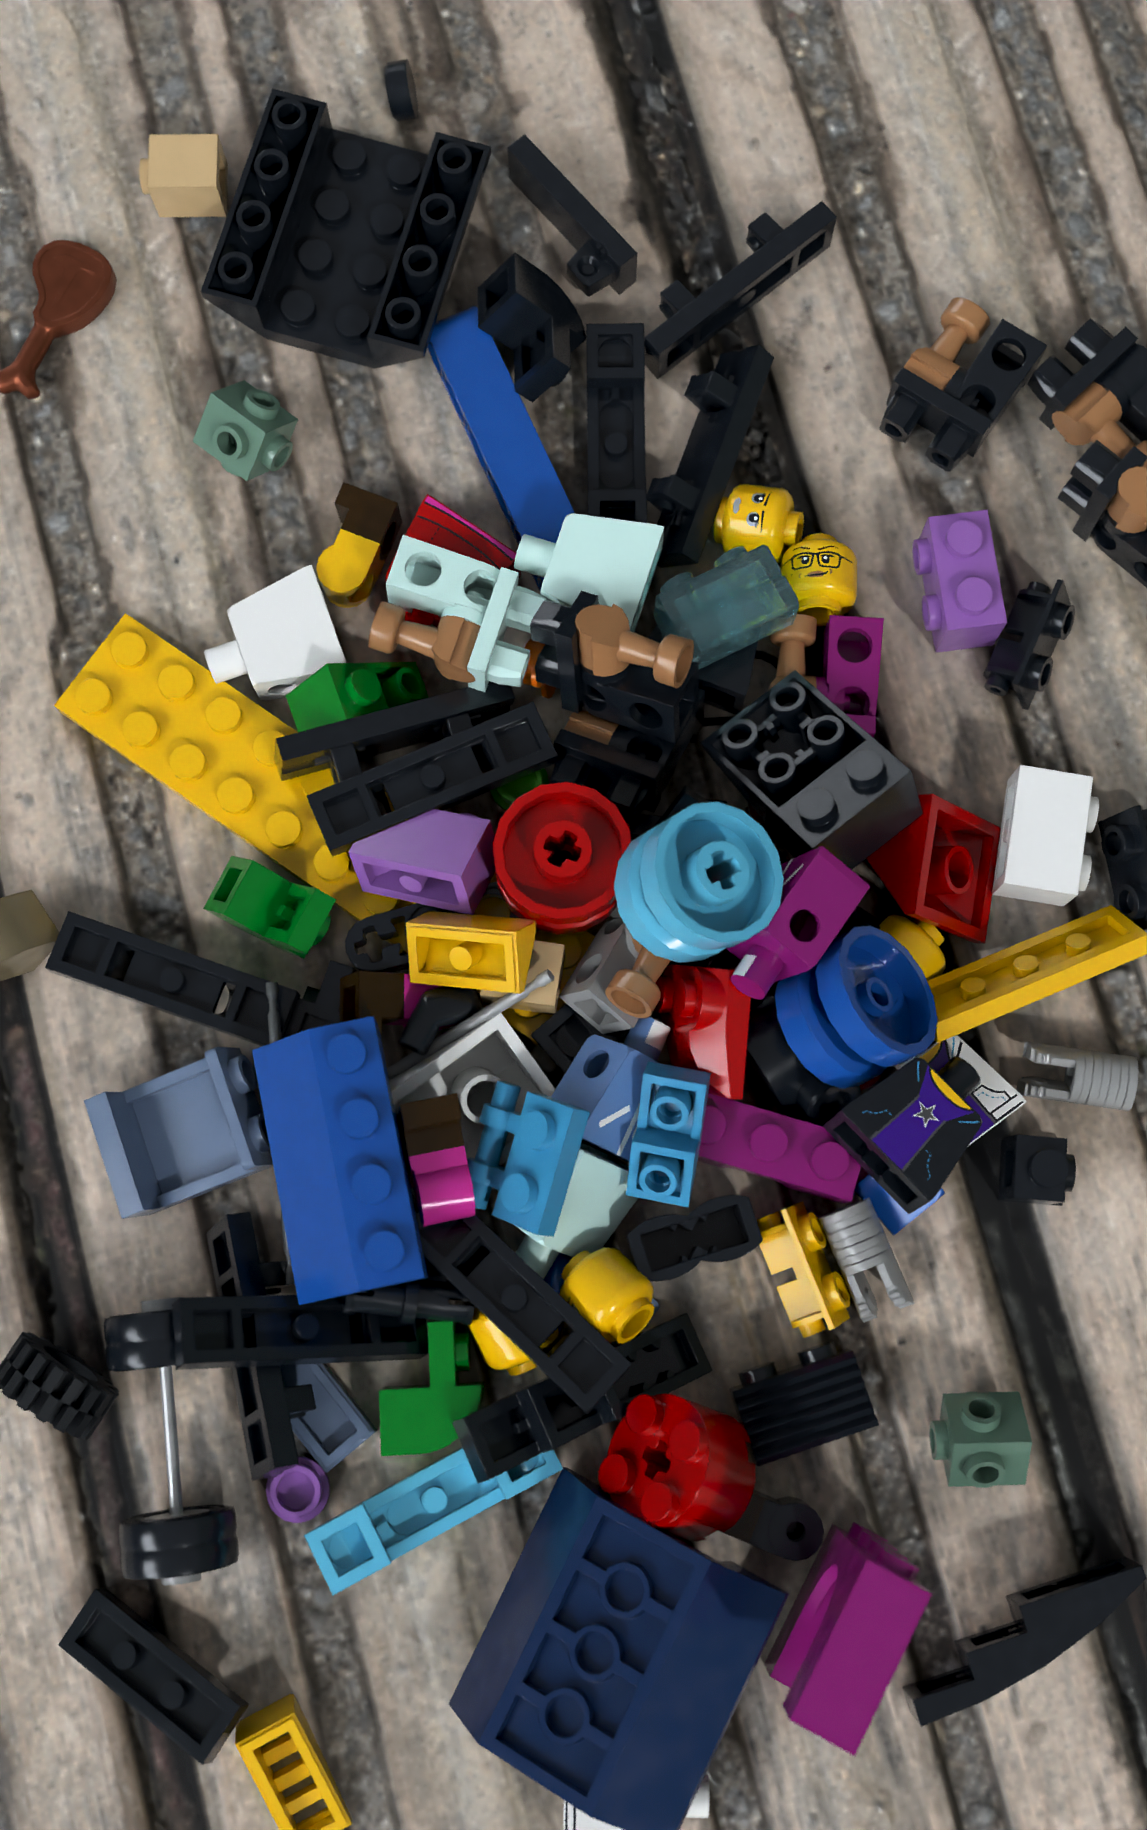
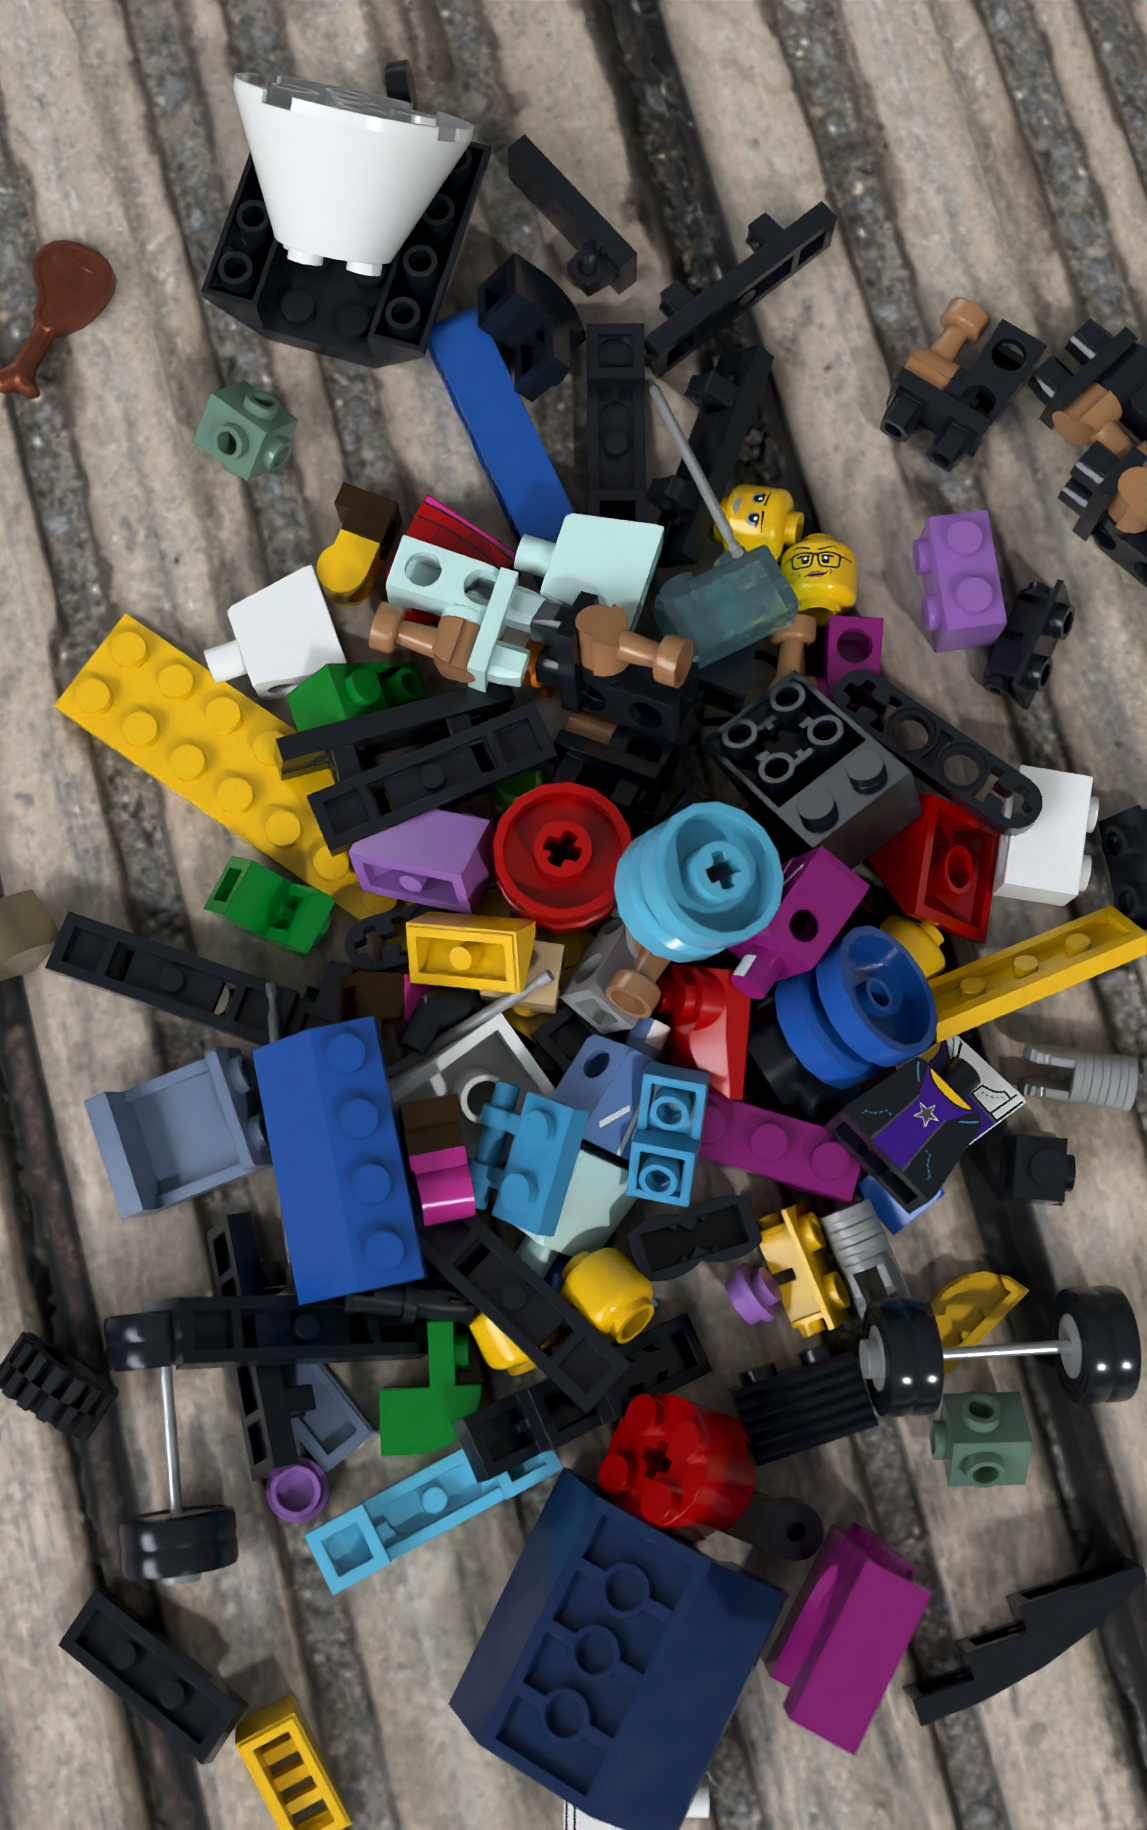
(185, 175): tan brick -> none
(344, 167): none -> white cone
(693, 465): none -> light grey piece
(754, 1293): none -> medium lavender plate
(942, 743): none -> black beam
(972, 1307): none -> yellow tile
(1091, 1346): none -> black axle

